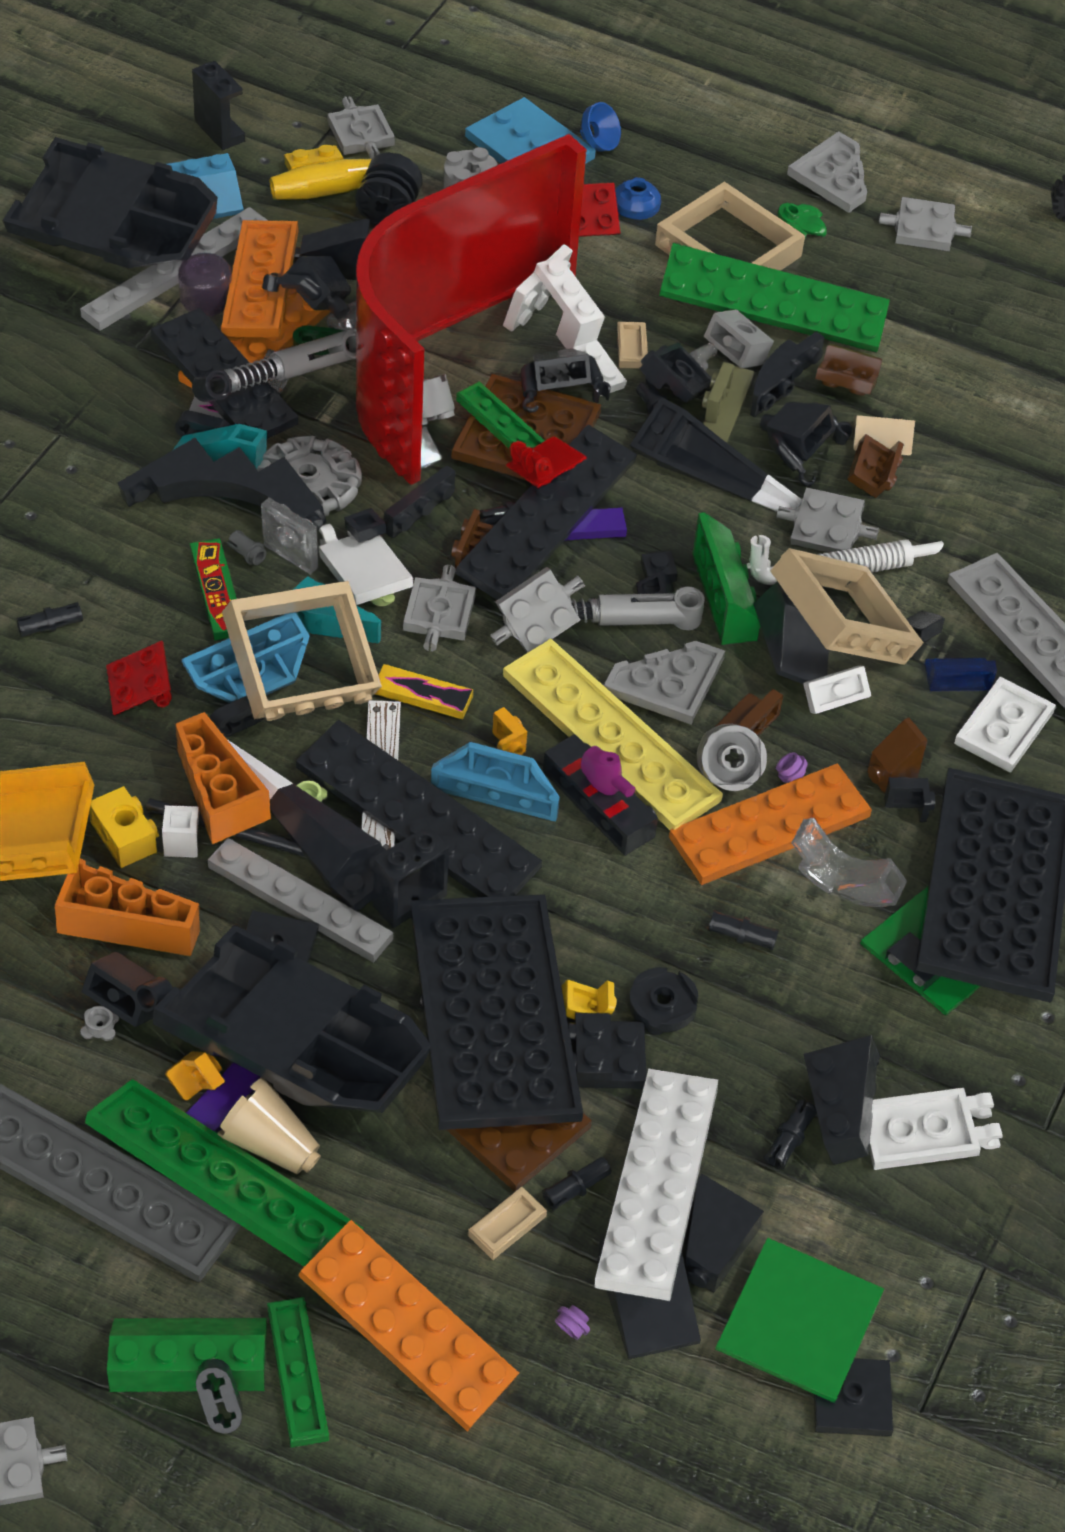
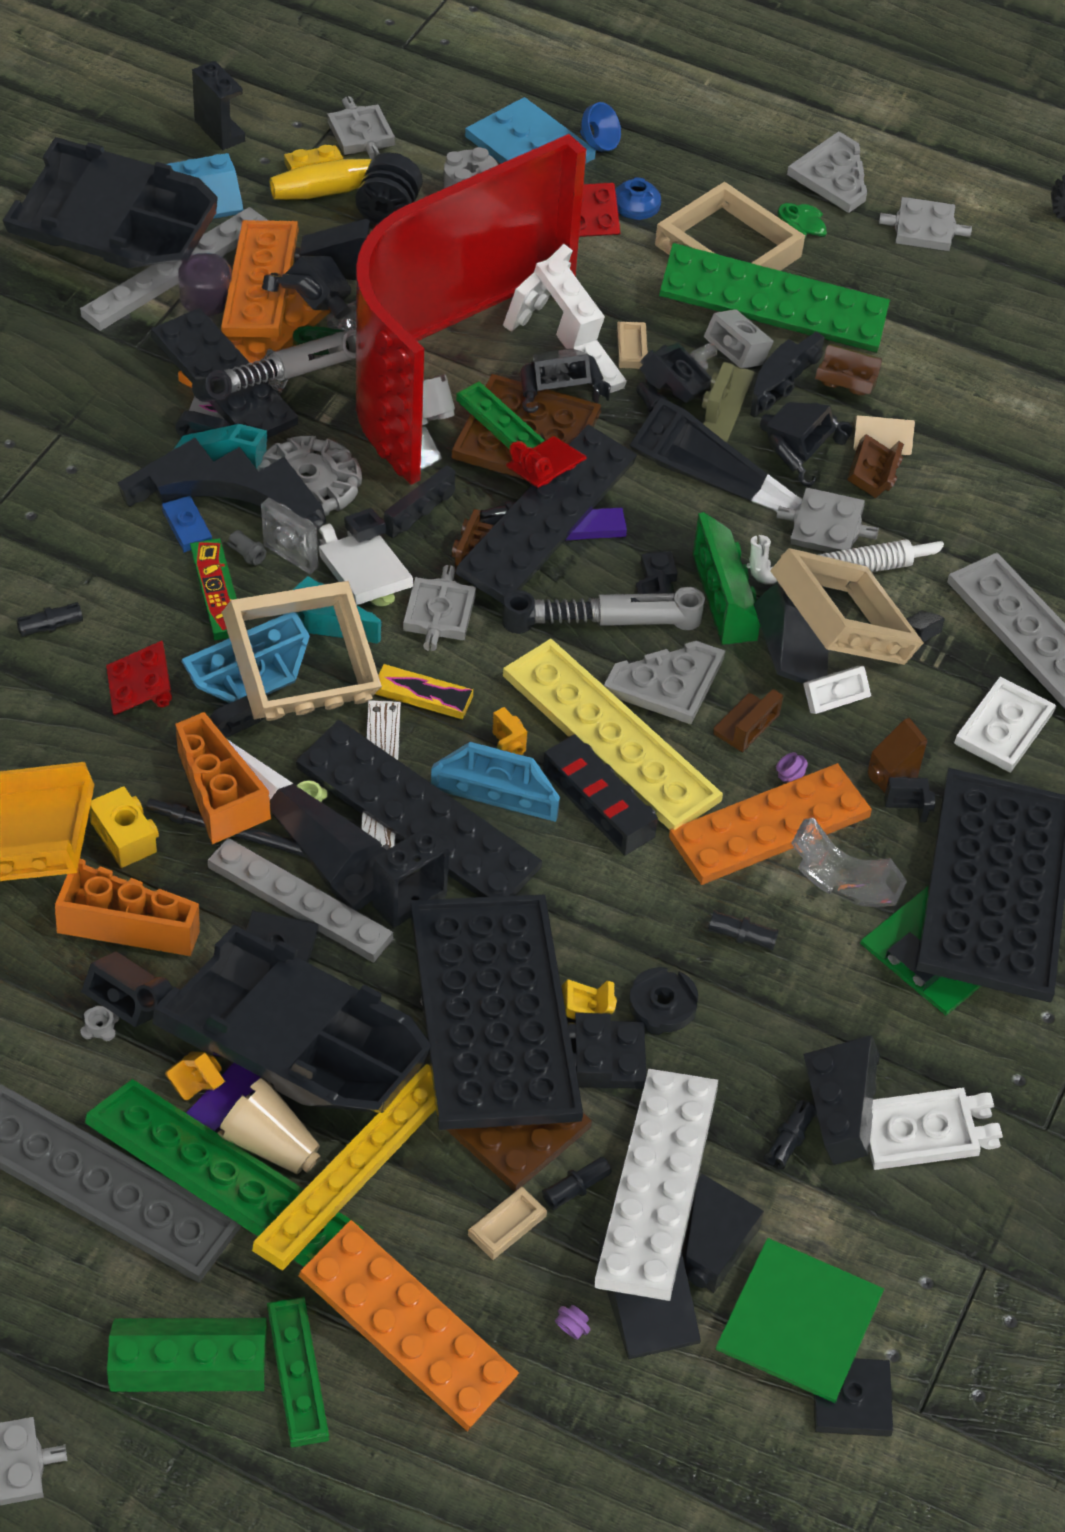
(180, 831): white panel -> none
(186, 522): none -> blue plate
(211, 1398): black beam -> none
(347, 1172): none -> yellow plate
(537, 610): light grey plate -> none
(605, 772): magenta piece -> none
(744, 770): light grey brick -> none
(960, 674): clear blue panel -> none

